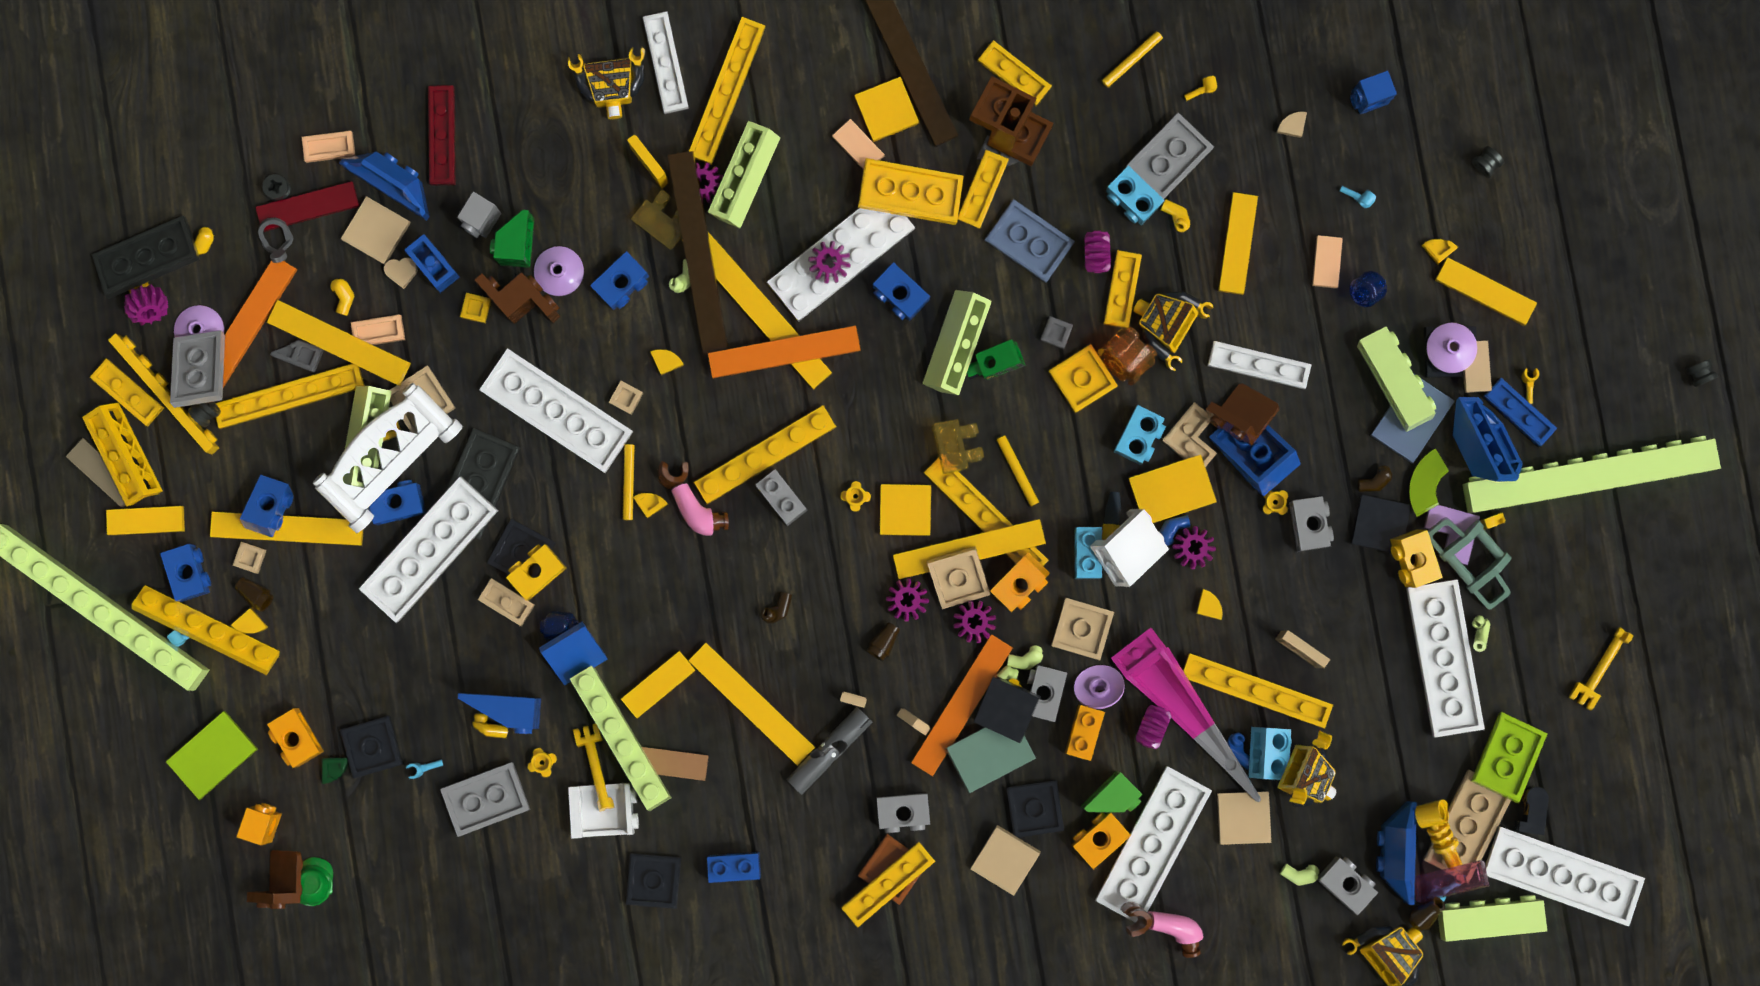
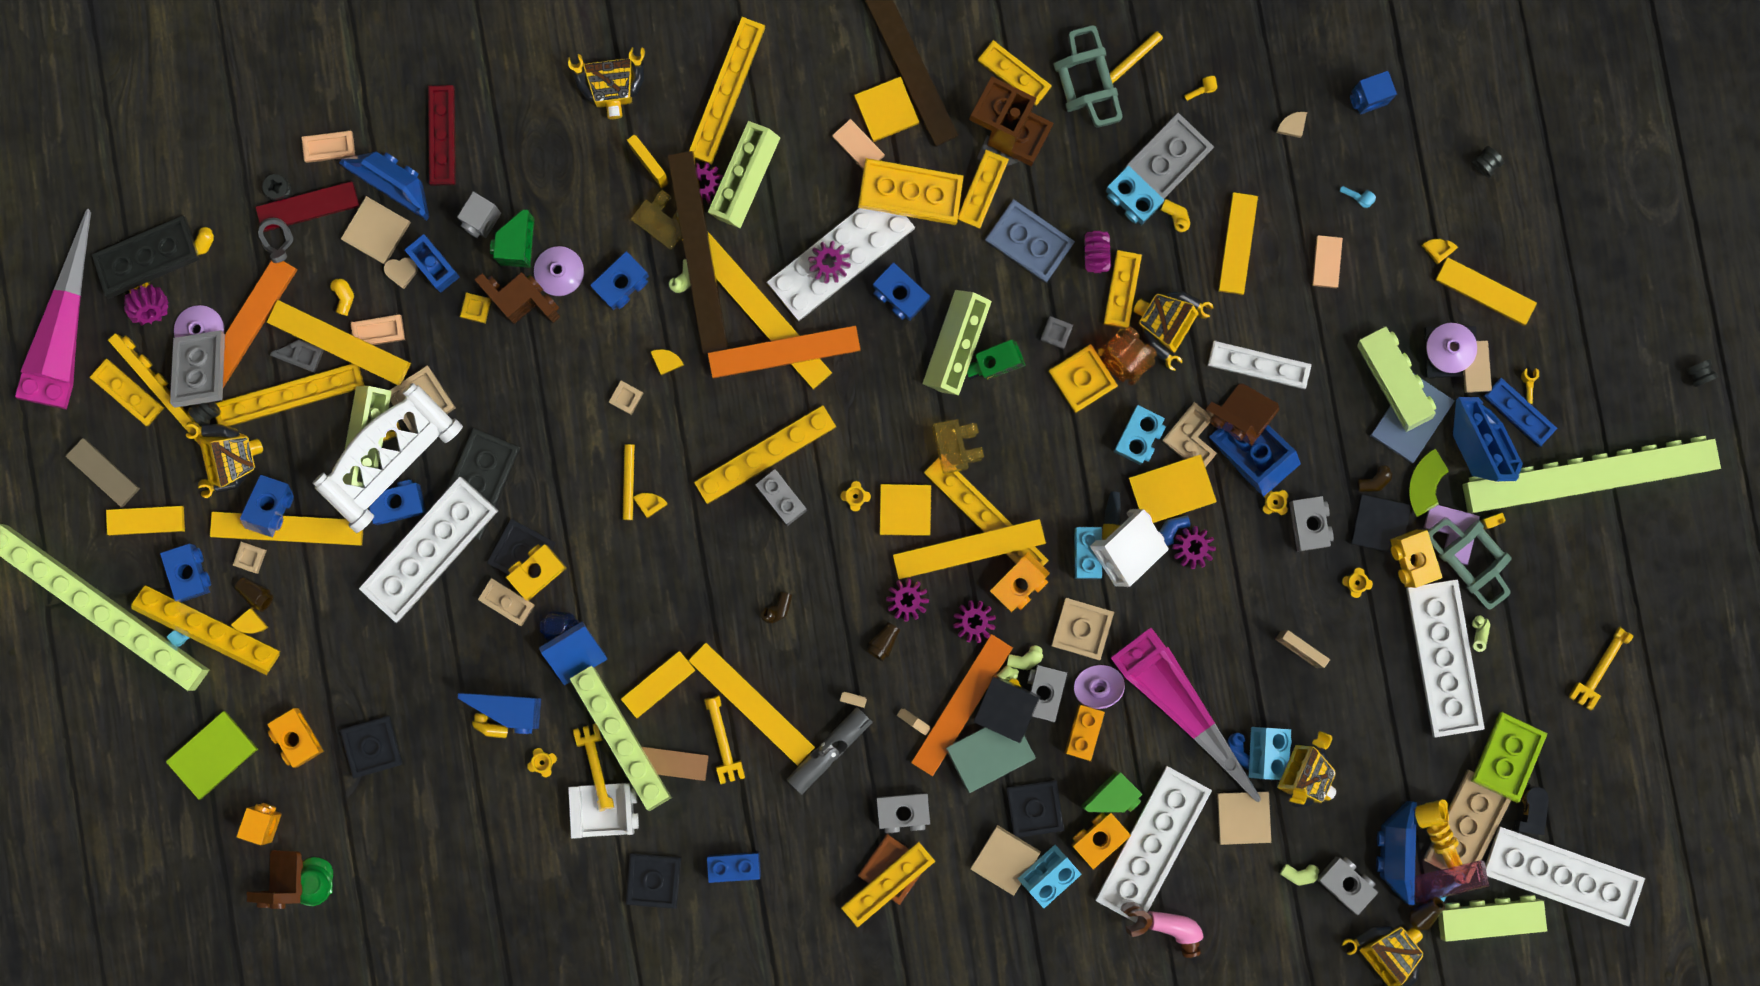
(50, 362): none -> dark pink plate
(118, 454): yellow fence -> none
(226, 456): none -> torso
(333, 769): dark green tile -> none
(424, 767): medium azure hand -> none
(485, 799): light grey plate -> none
(556, 410): white plate -> none
(665, 62): white tile -> none
(696, 516): bright pink piece -> none
(729, 766): none -> yellow hinge
(958, 577): tan tile -> none
(1017, 470): yellow bar -> none
(1049, 876): none -> medium azure brick
(1087, 100): none -> sand green bar
(1153, 727): magenta gear -> none
(1209, 605): yellow tile -> none
(1257, 691): yellow plate -> none
(1359, 575): none -> yellow plate
(1368, 289): clear blue head -> none

